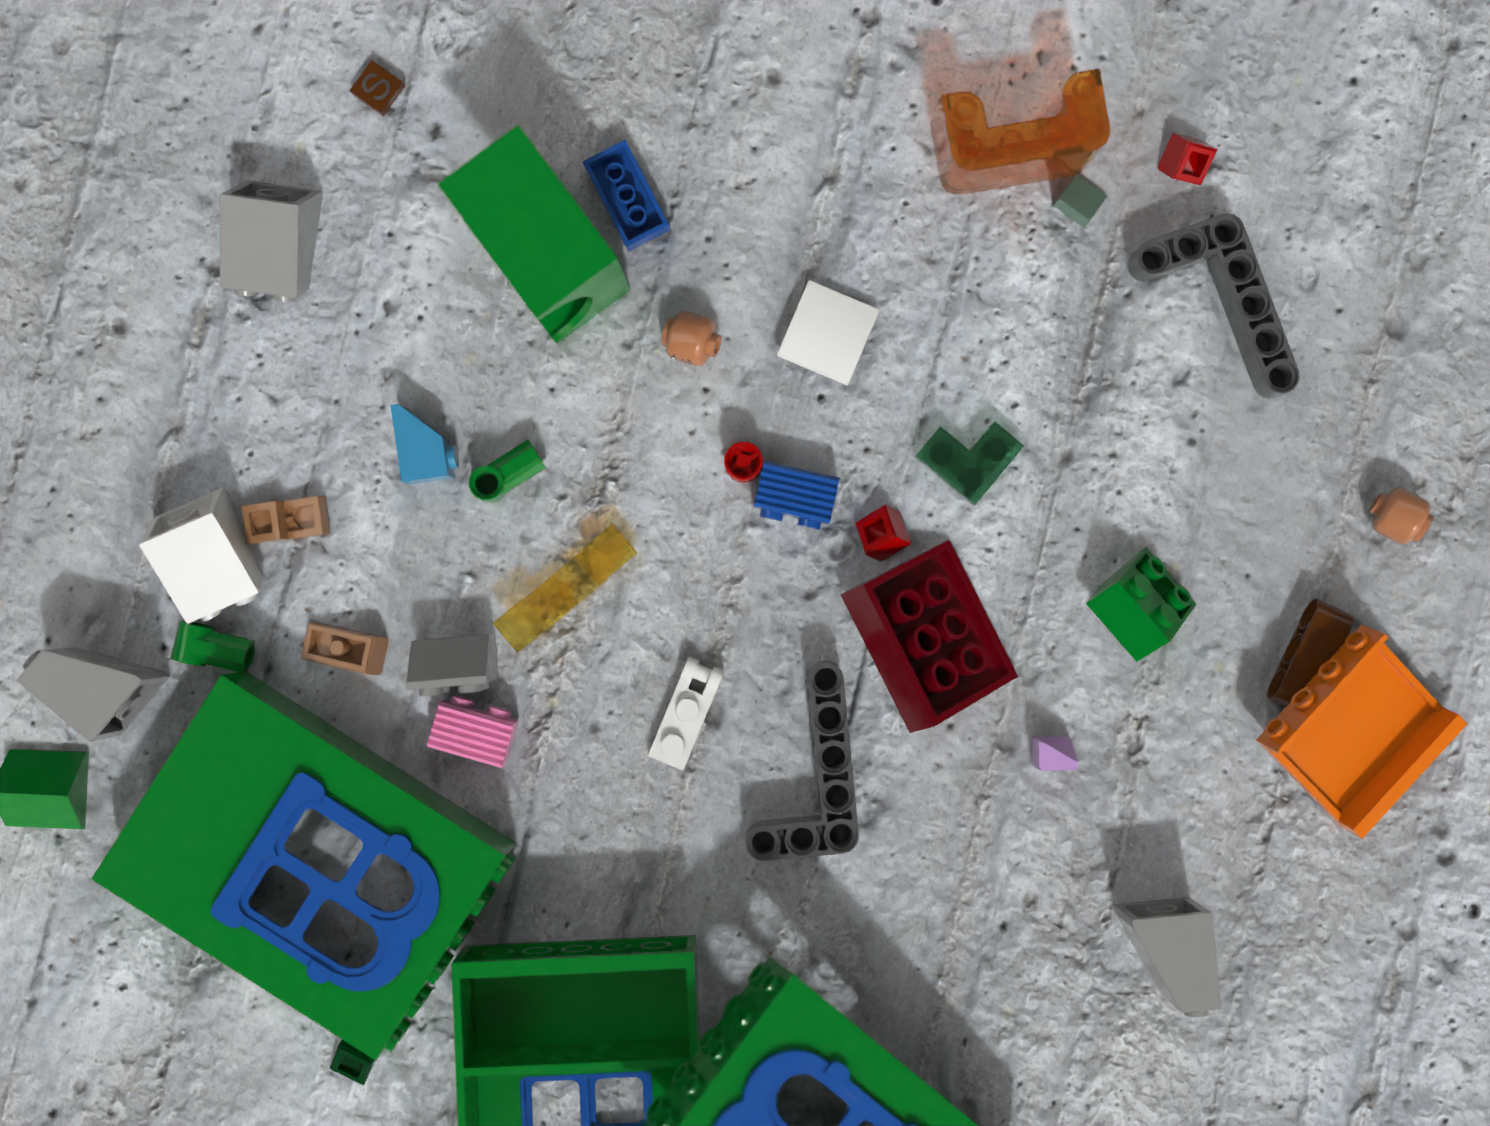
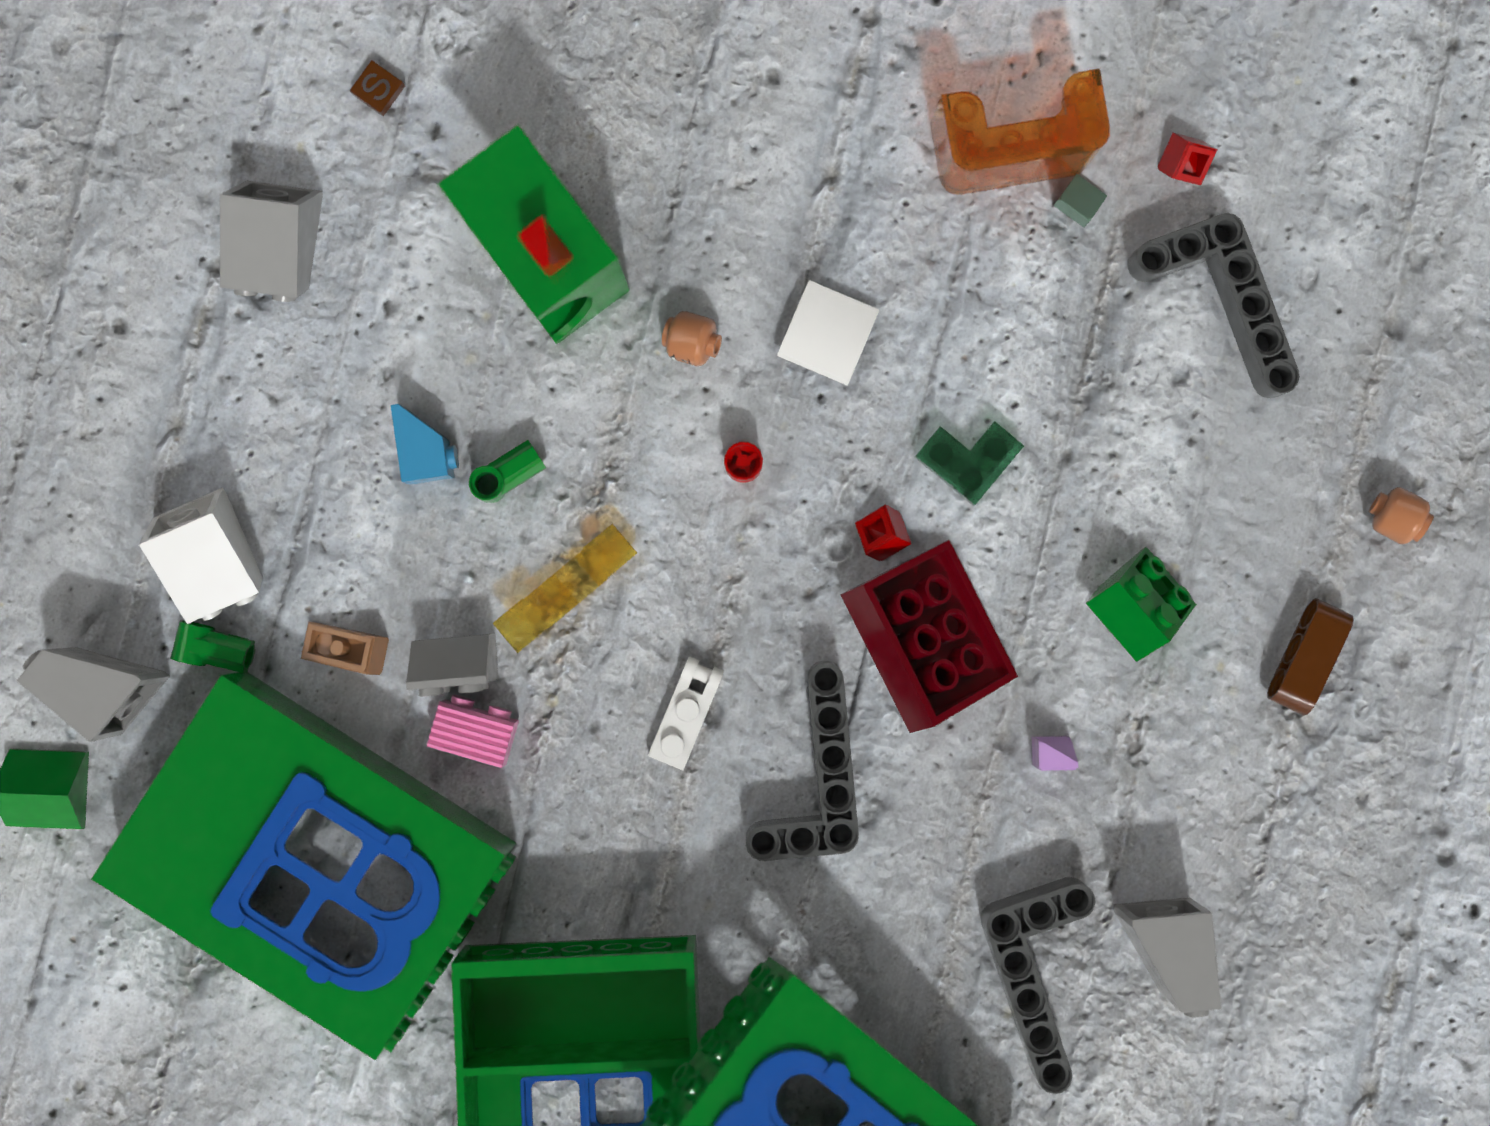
(285, 520): medium nougat slope -> none
(352, 1063): dark green slope -> none
(545, 246): none -> red slope
(626, 195): blue piece -> none
(796, 494): blue brick -> none
(1025, 974): none -> dark grey beam
(1360, 732): orange panel -> none

